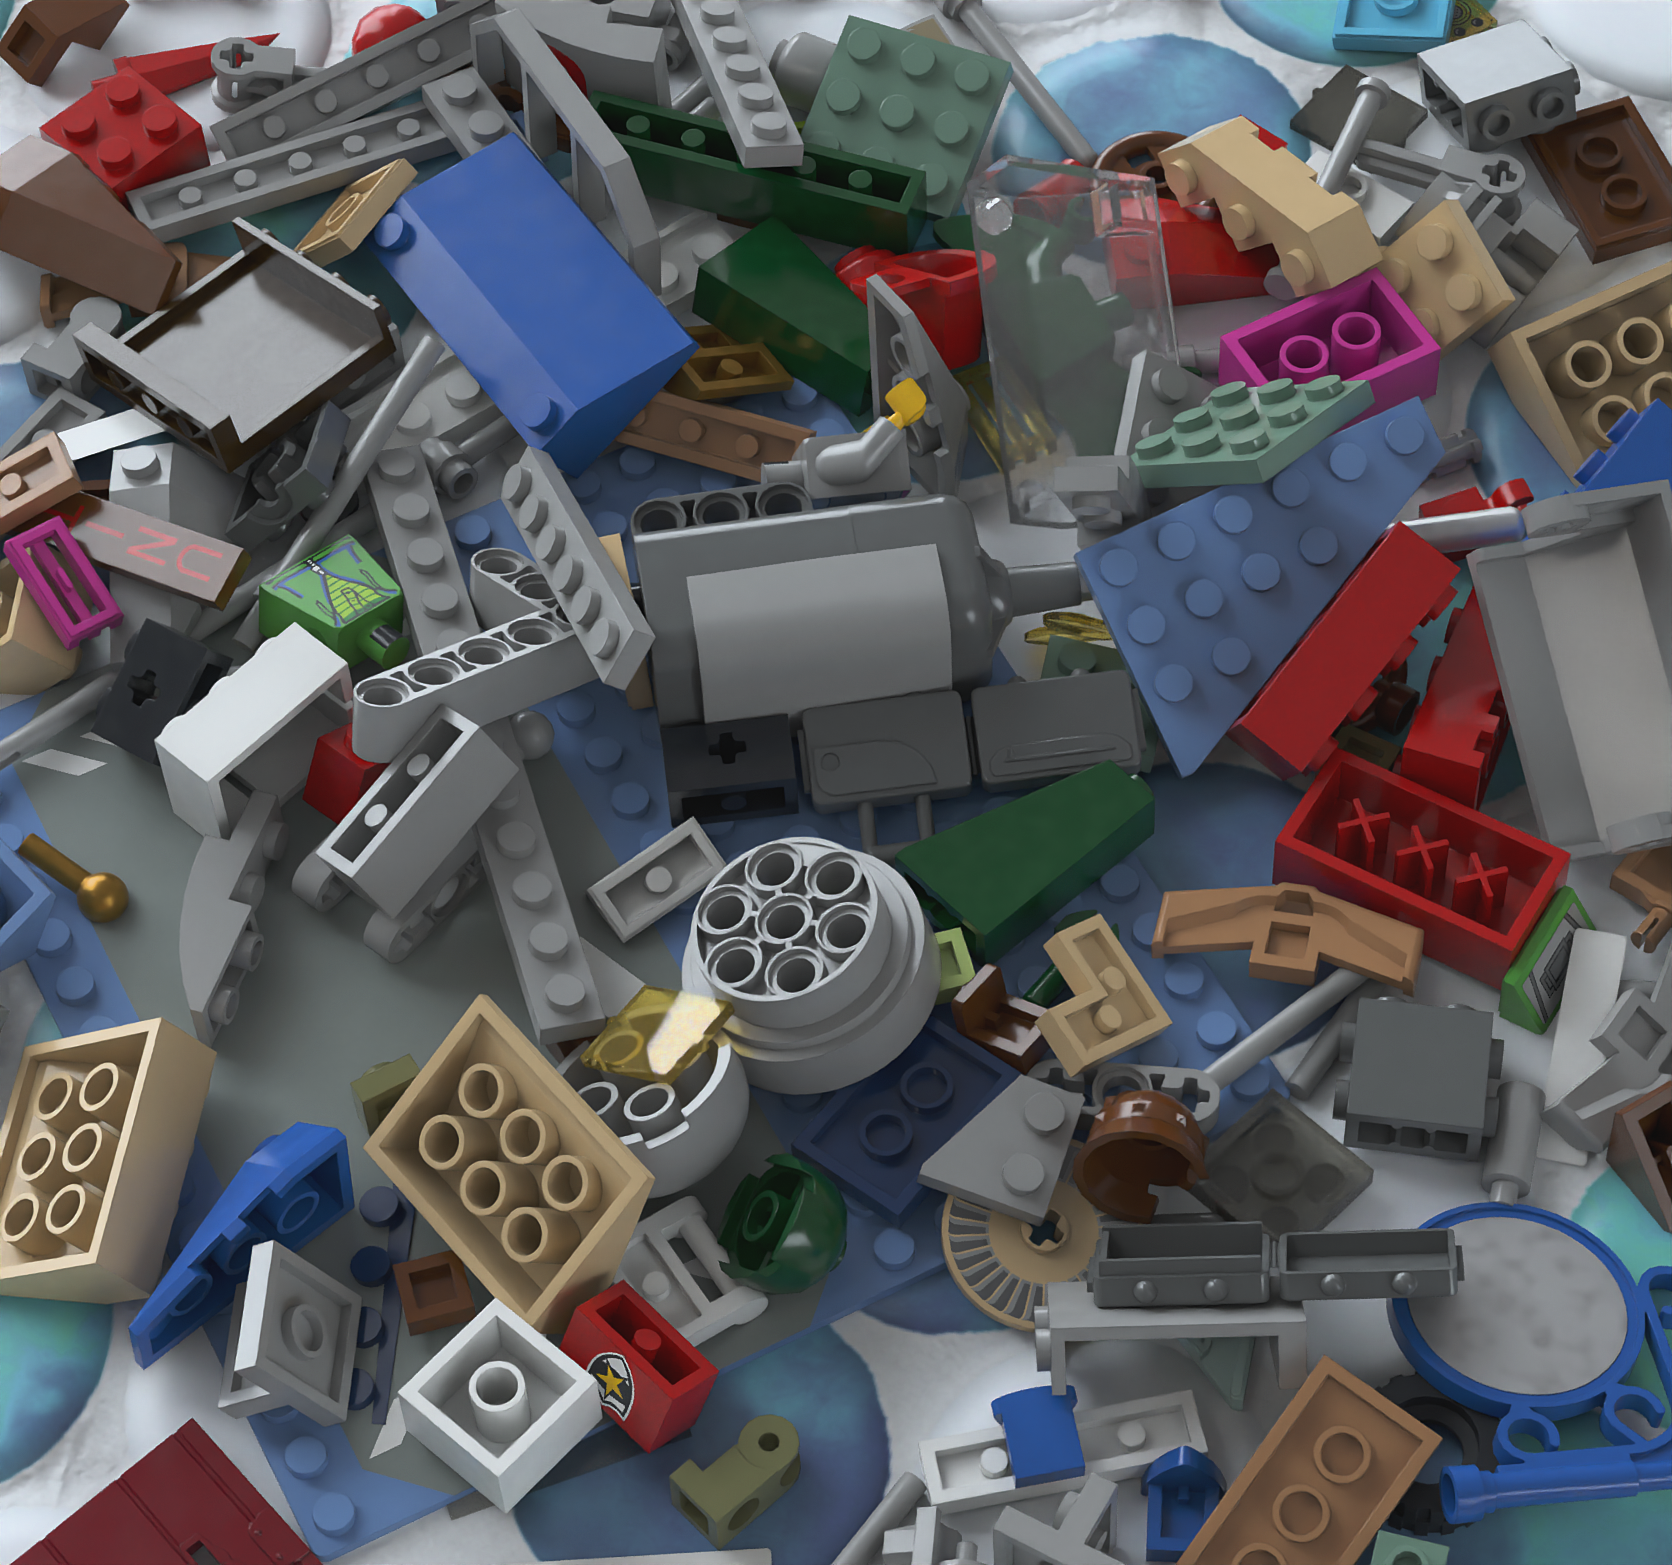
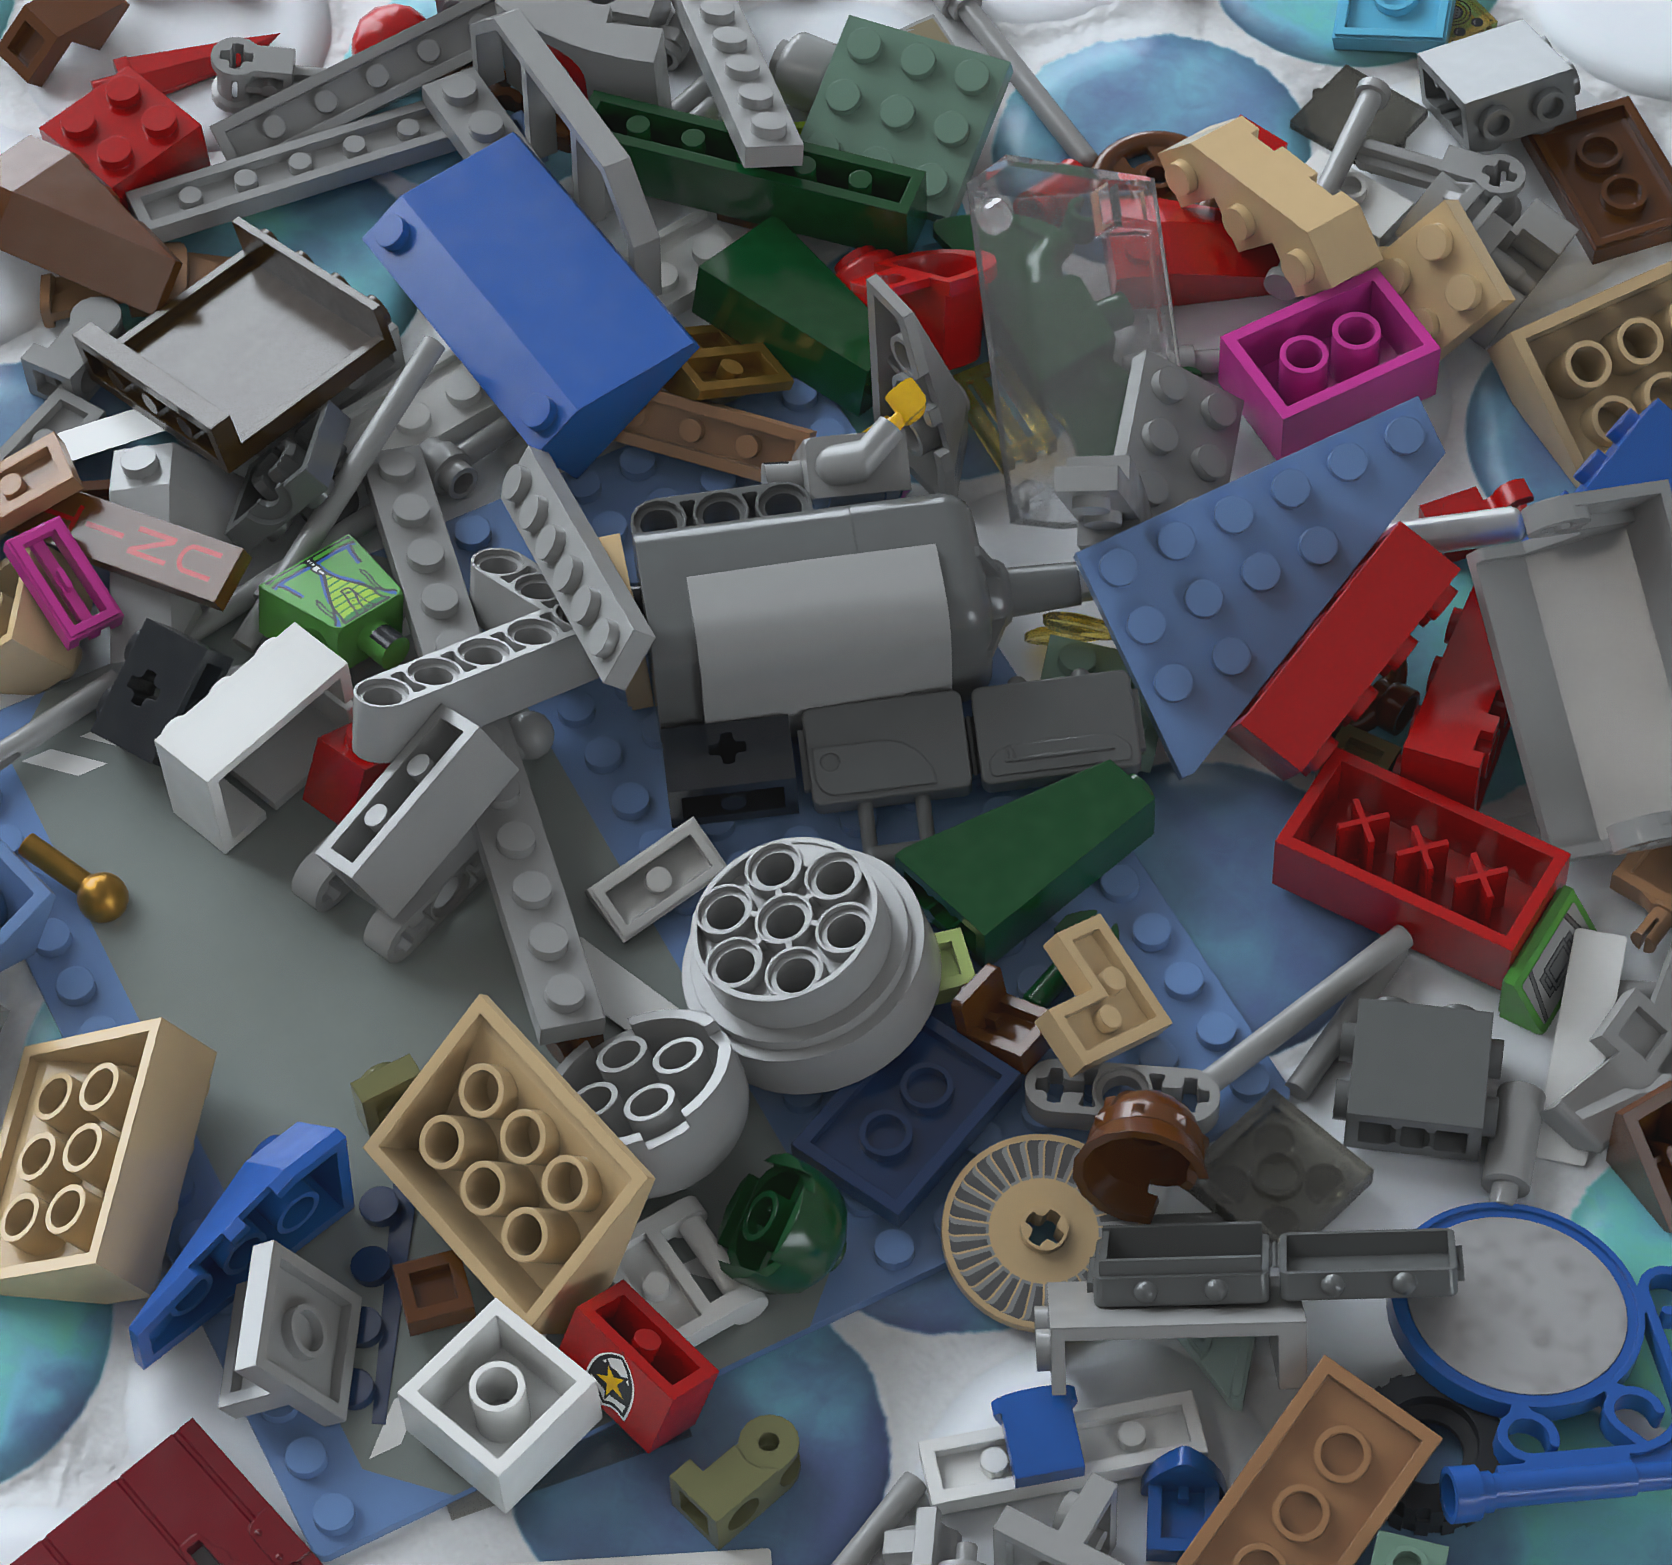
(218, 914): light grey slope -> none
(356, 213): tan tile -> none
(657, 1034): clear yellow piece -> none
(1009, 1151): light grey wing -> none
(1249, 432): sand green plate -> none
(1289, 933): medium nougat plate -> none
(1457, 452): light grey piece -> none

